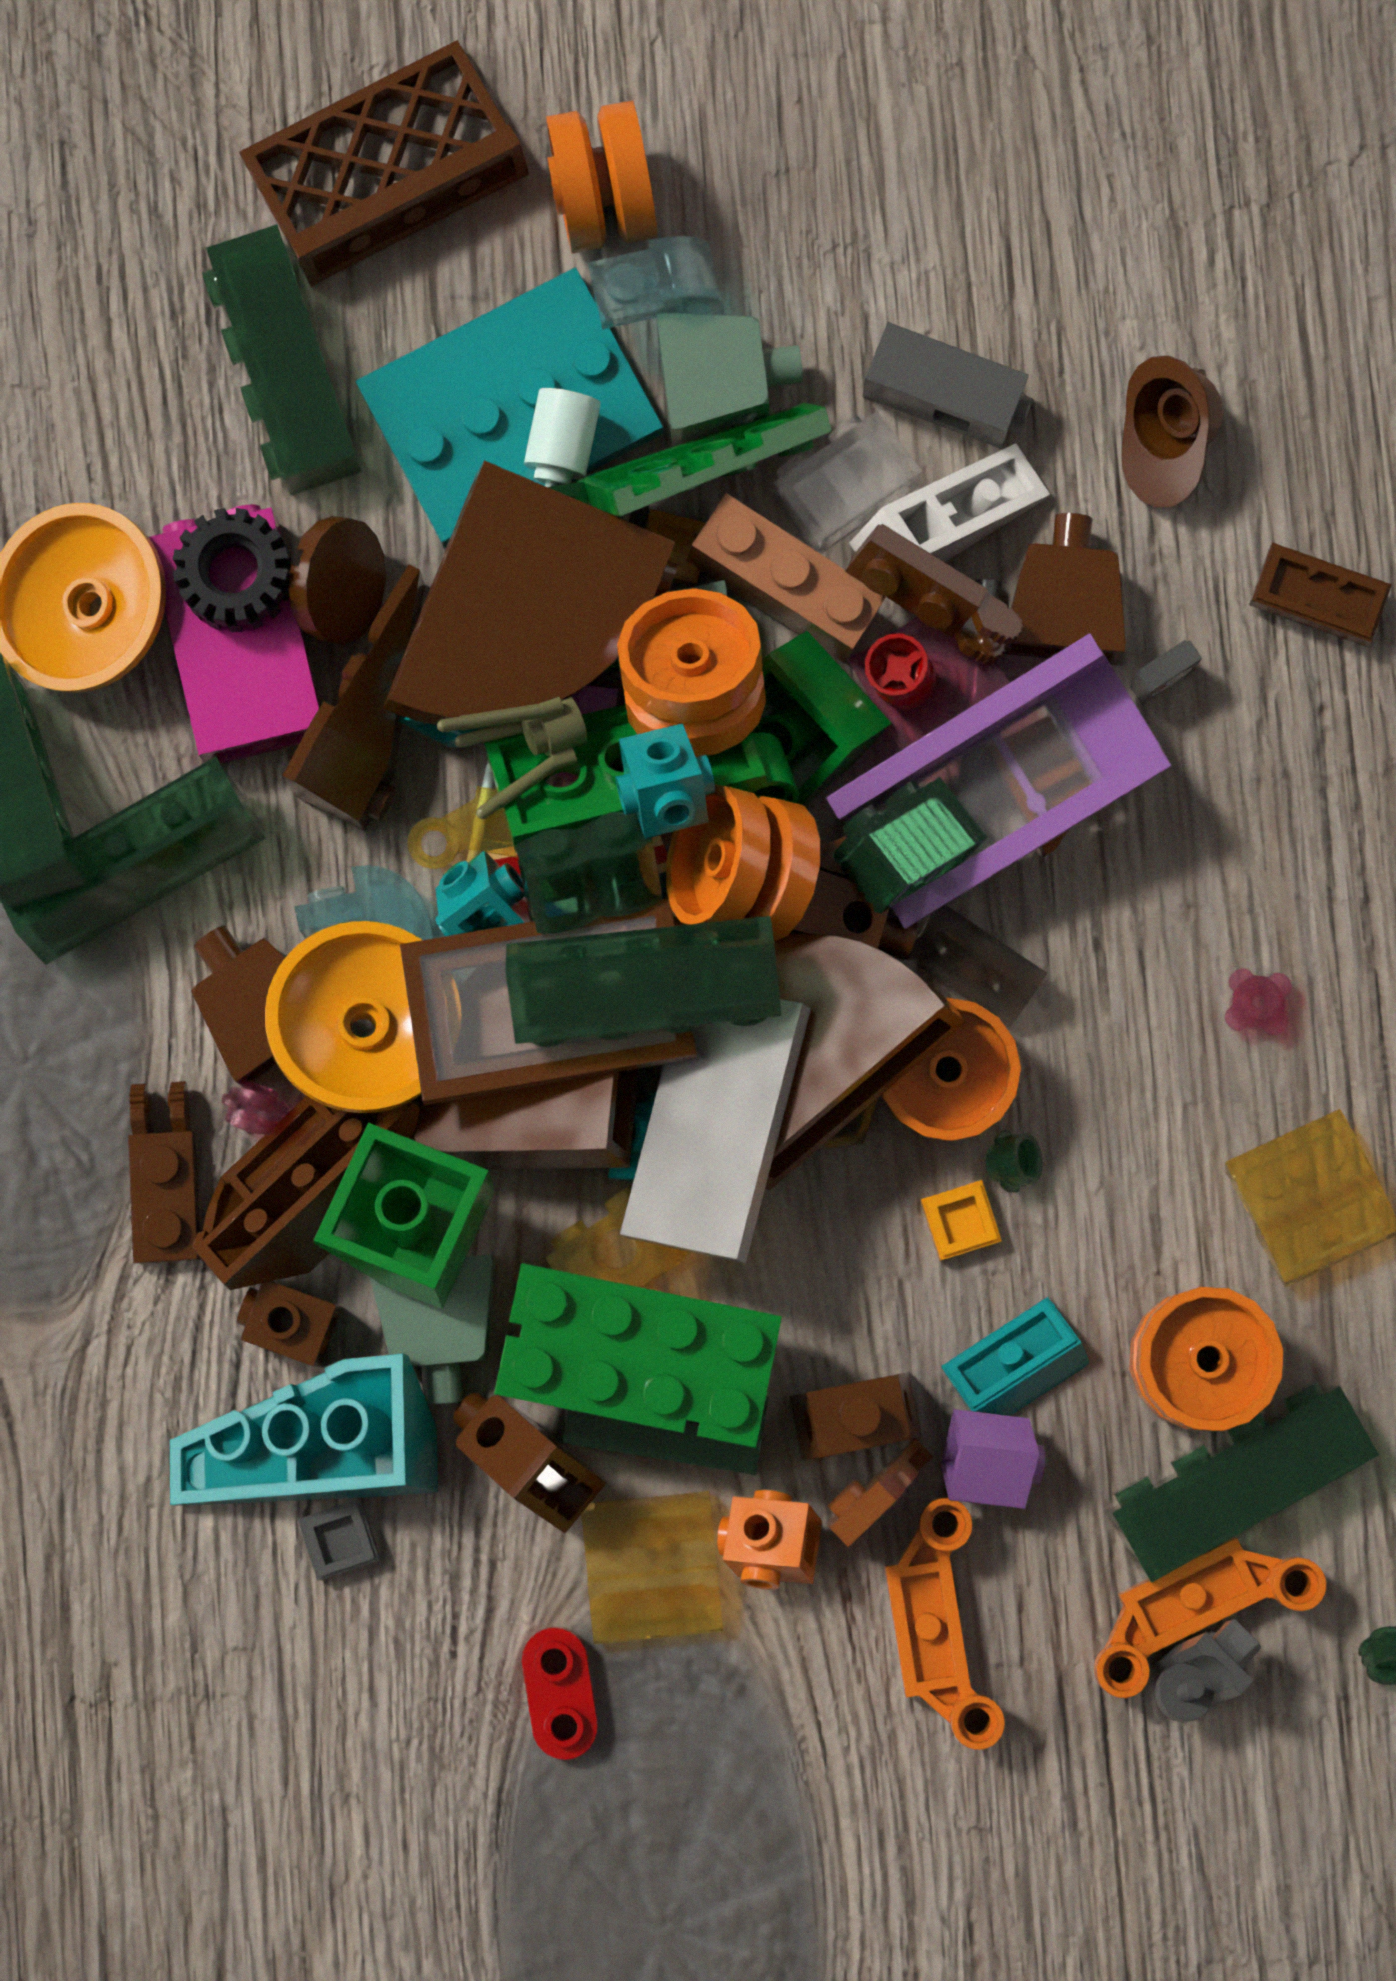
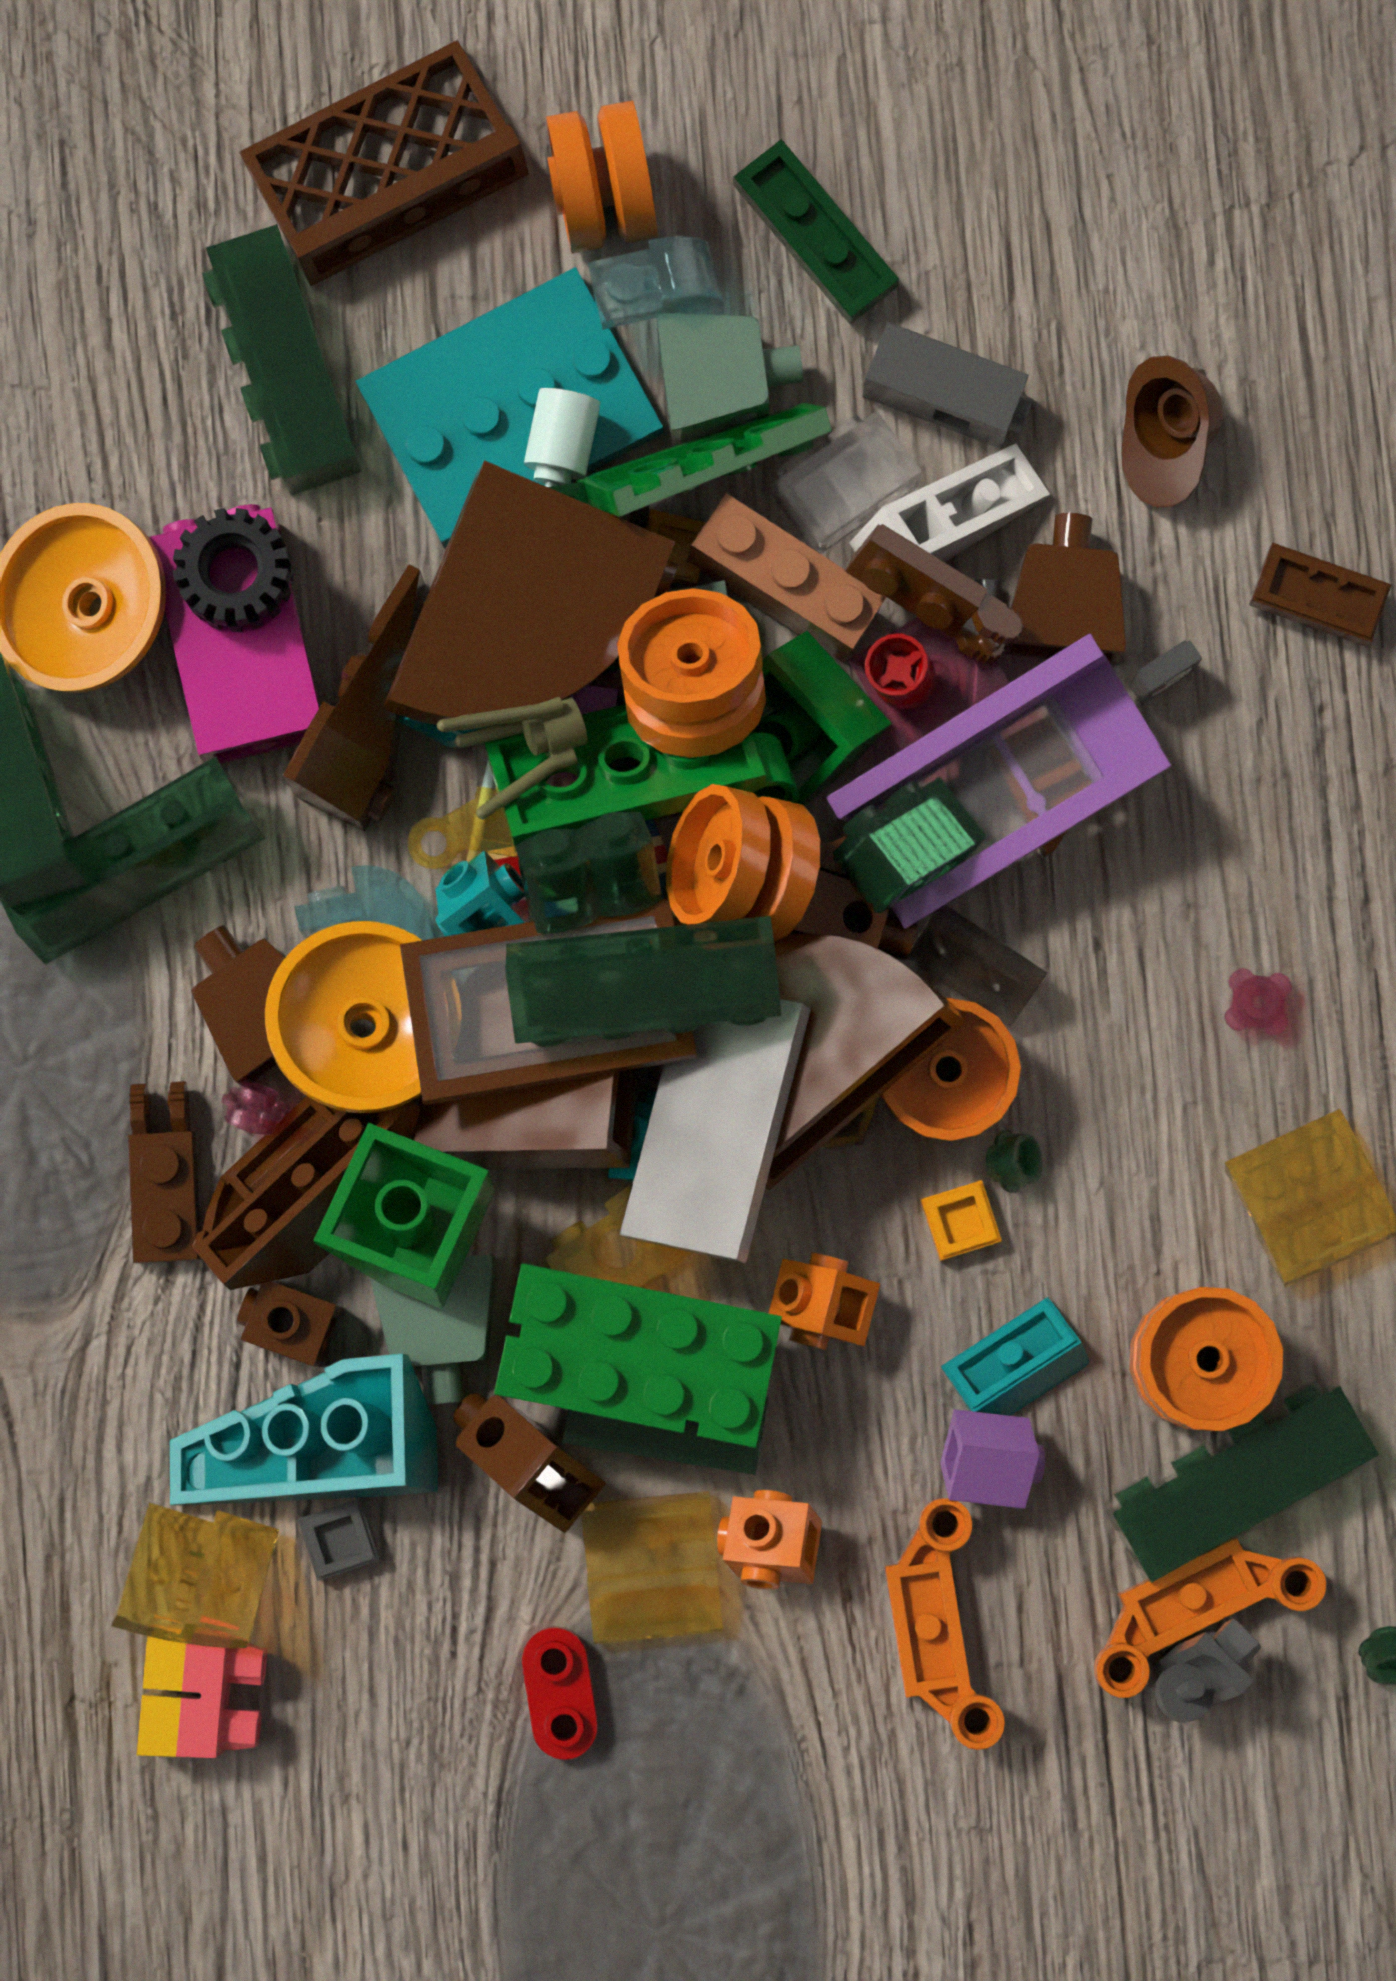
(195, 1578): none -> clear yellow slope
(201, 1723): none -> coral hips
(337, 580): reddish brown tile -> none
(664, 781): teal brick -> none
(811, 1297): none -> orange brick
(815, 231): none -> dark green plate
(855, 1416): reddish brown torso -> none
(862, 1505): dark orange wing -> none

